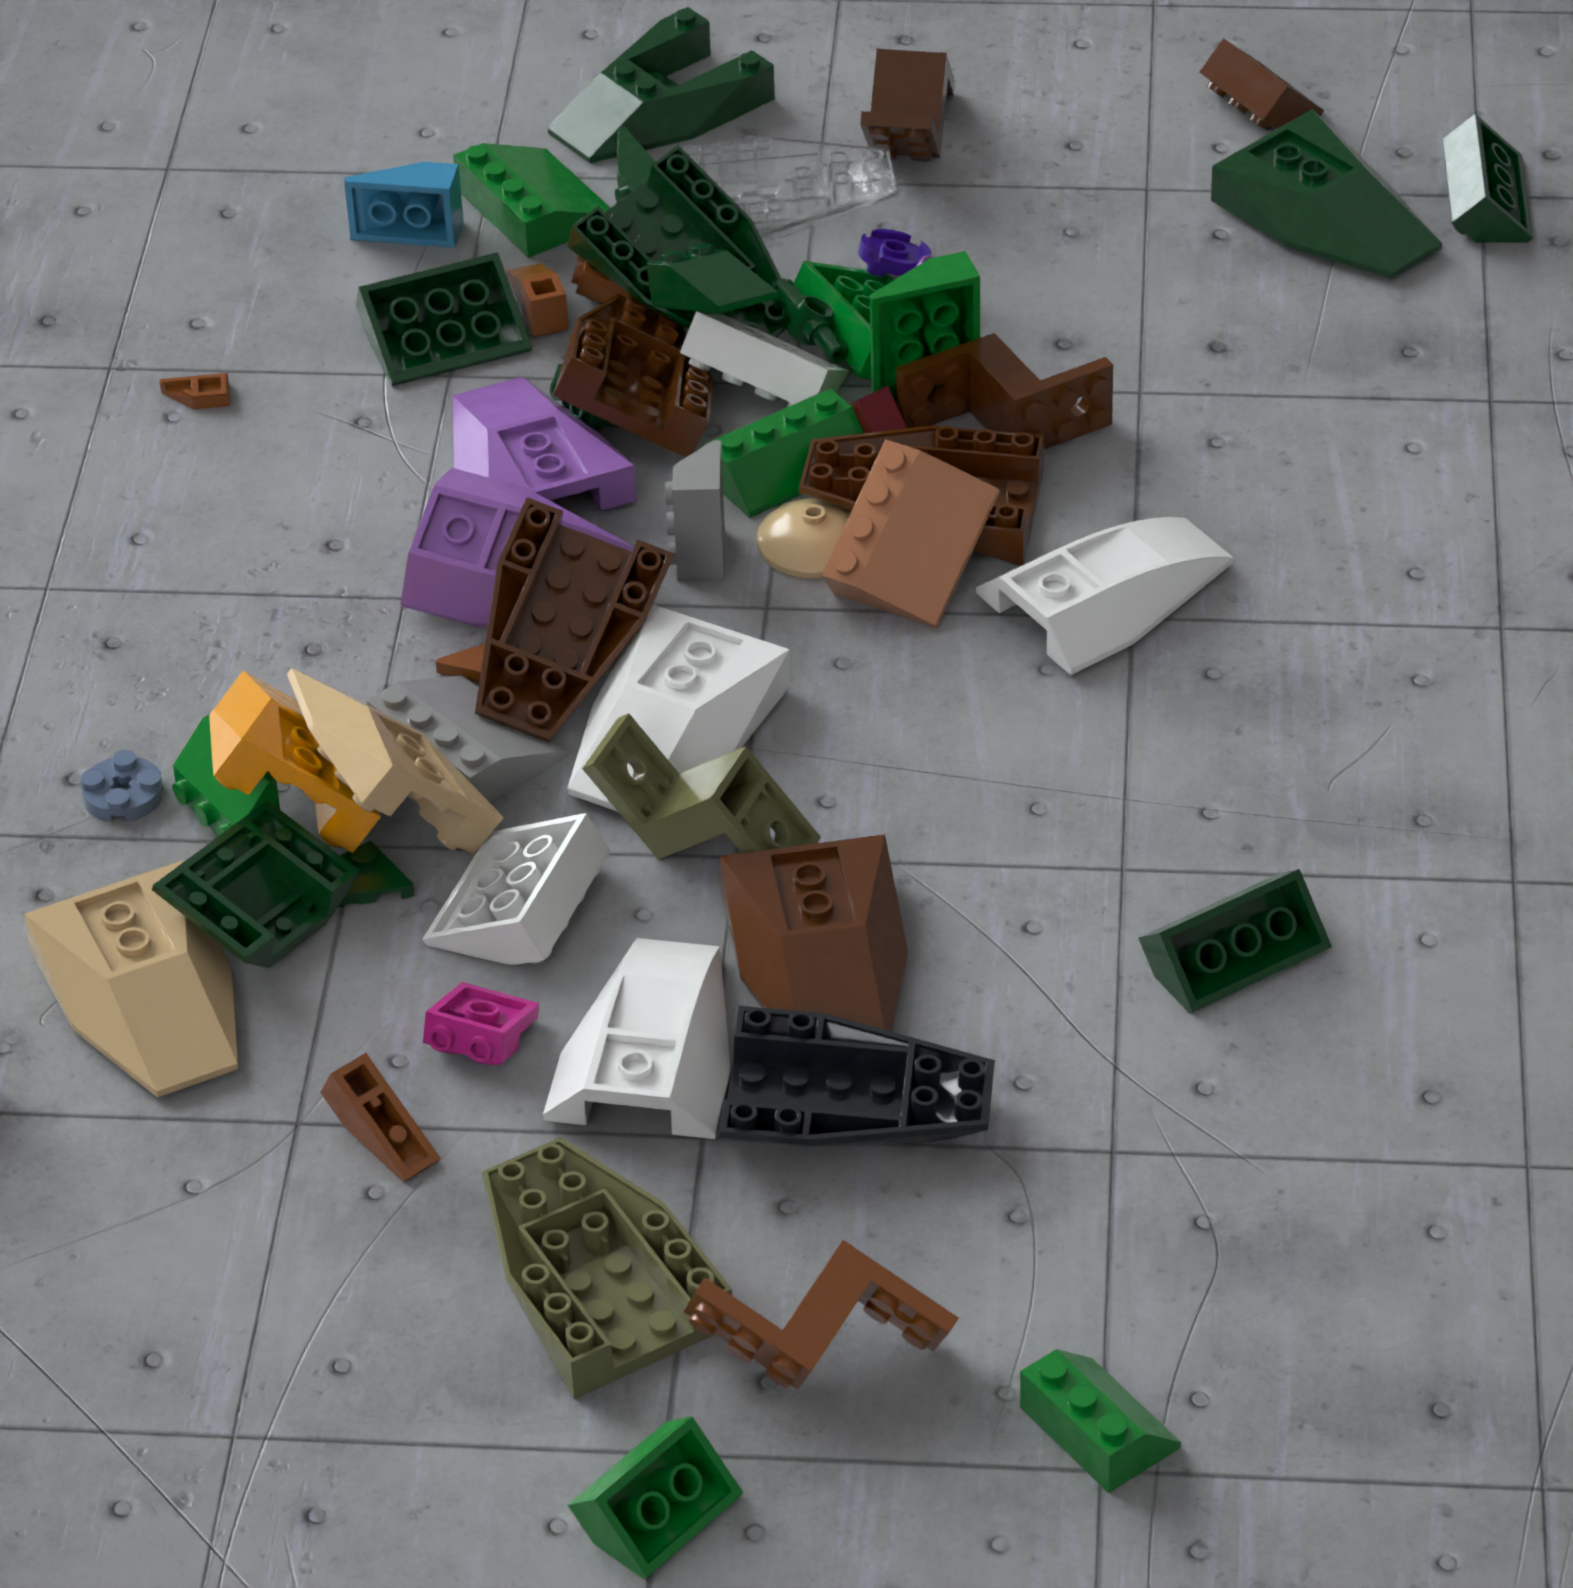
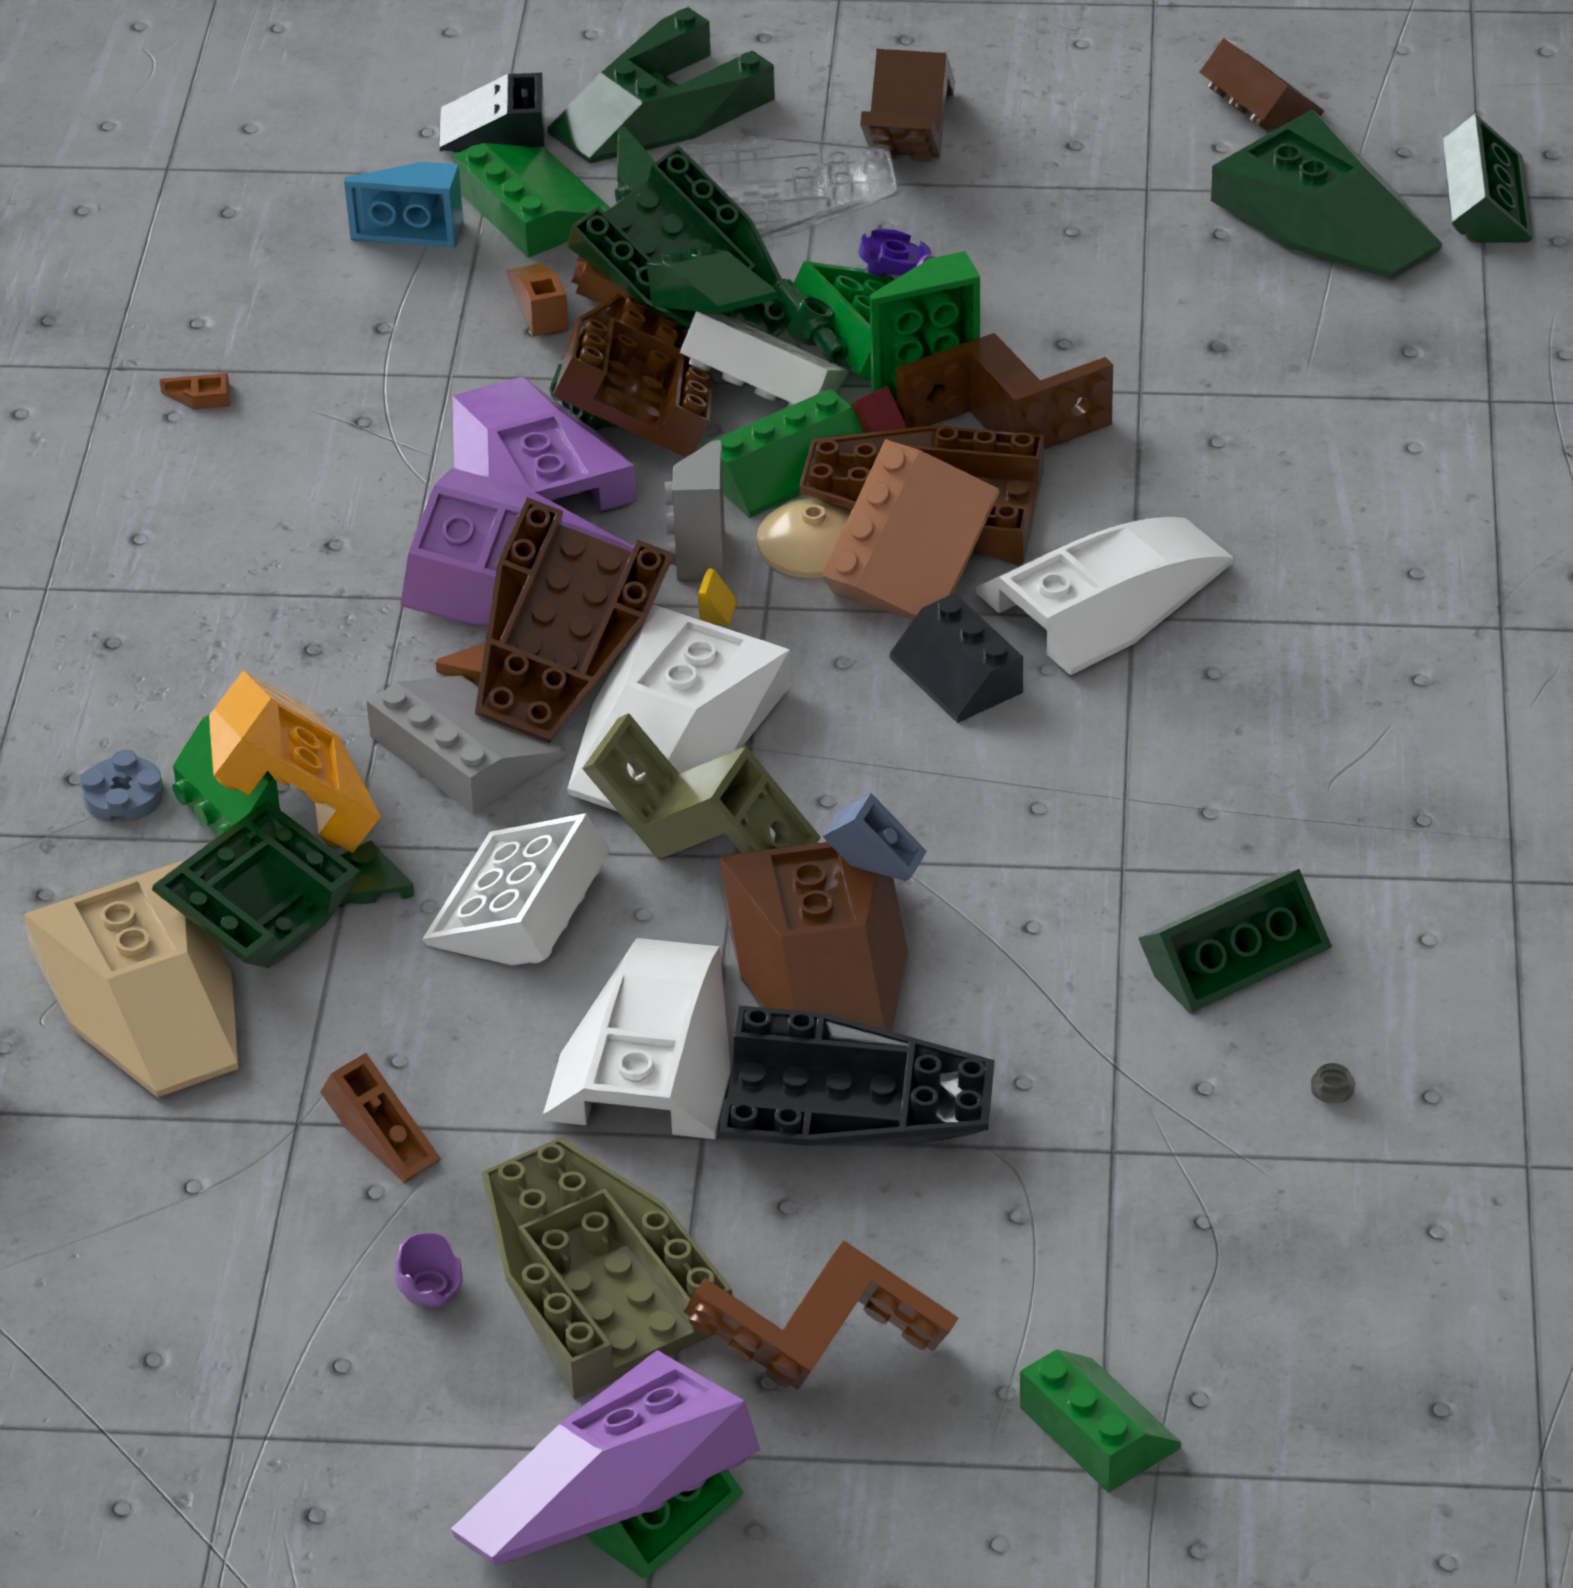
(391, 761): tan wedge -> none
(428, 1270): none -> medium lavender hair
(442, 319): dark green slope -> none
(478, 1023): dark pink plate -> none
(497, 113): none -> black slope
(613, 1460): none -> medium lavender wedge
(715, 600): none -> yellow slope
(874, 839): none -> sand blue slope
(959, 659): none -> black slope
(1332, 1083): none -> clear smoke plate

